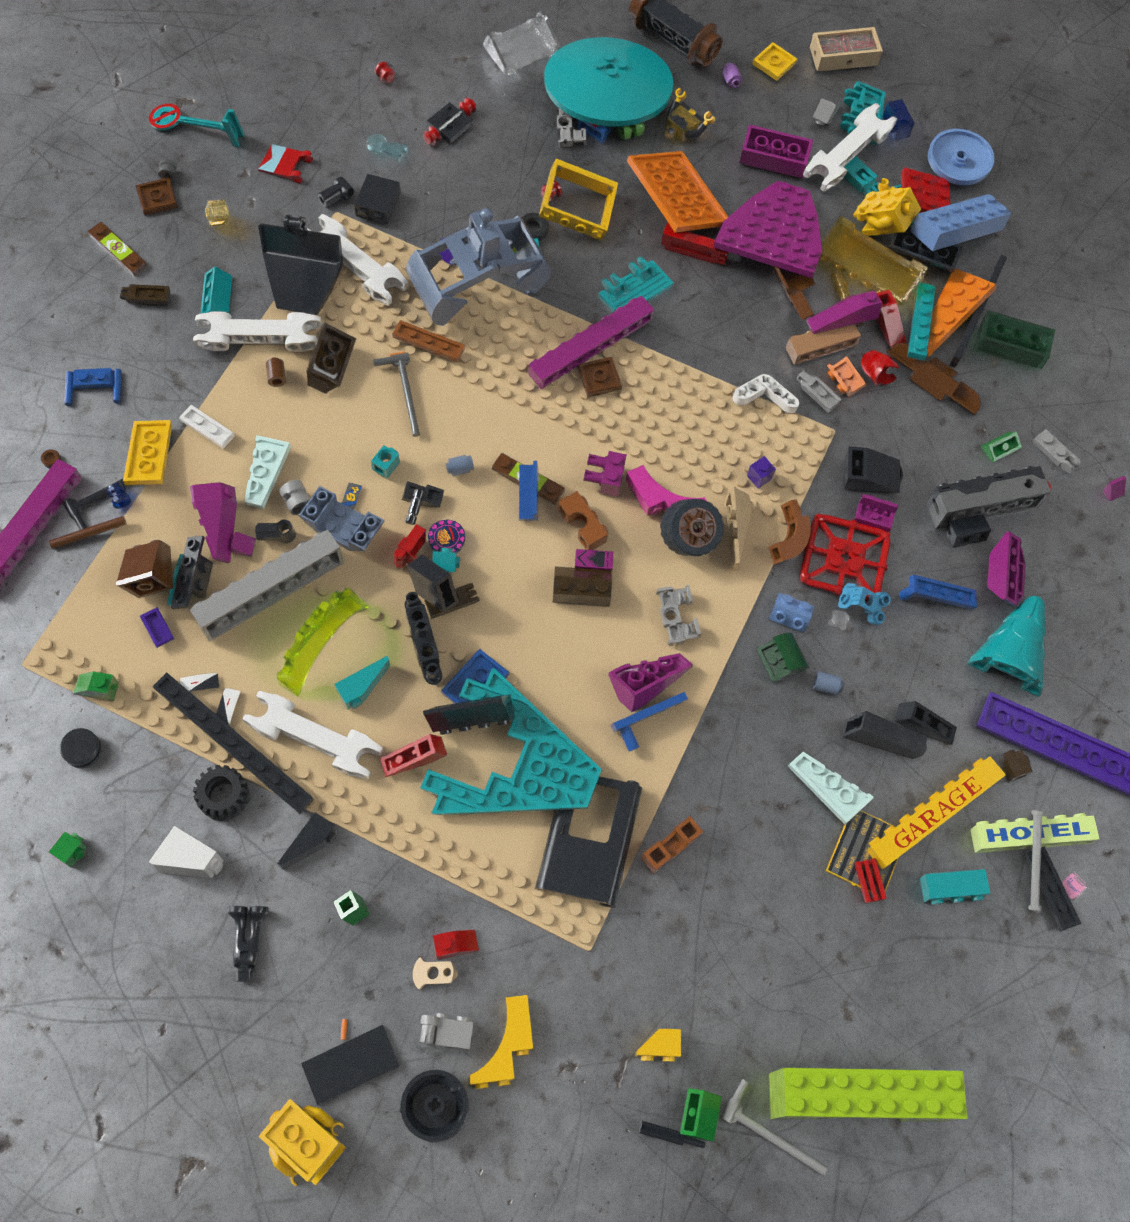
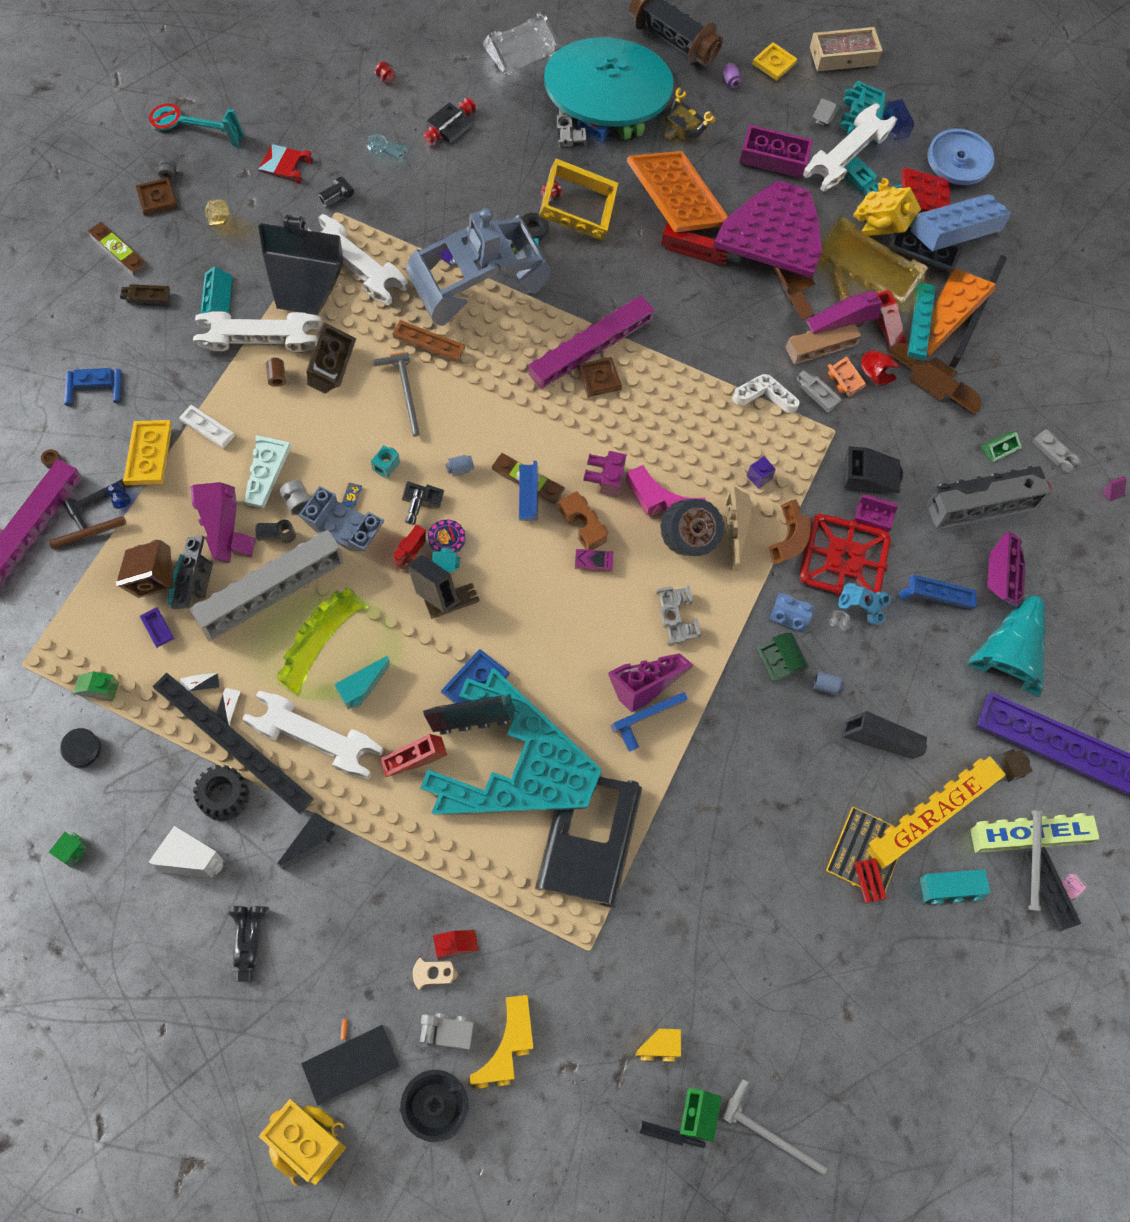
(351, 907): green brick -> none
(377, 199): black brick -> none
(423, 639): black piece -> none
(582, 586): dark brown slope -> none
(648, 283): teal hinge -> none
(671, 846): dark orange arch -> none
(836, 793): light aqua wing -> none
(867, 1094): lime arch -> none
(925, 722): black slope -> none
(968, 530): black hinge -> none
(1015, 339): clear green brick -> none

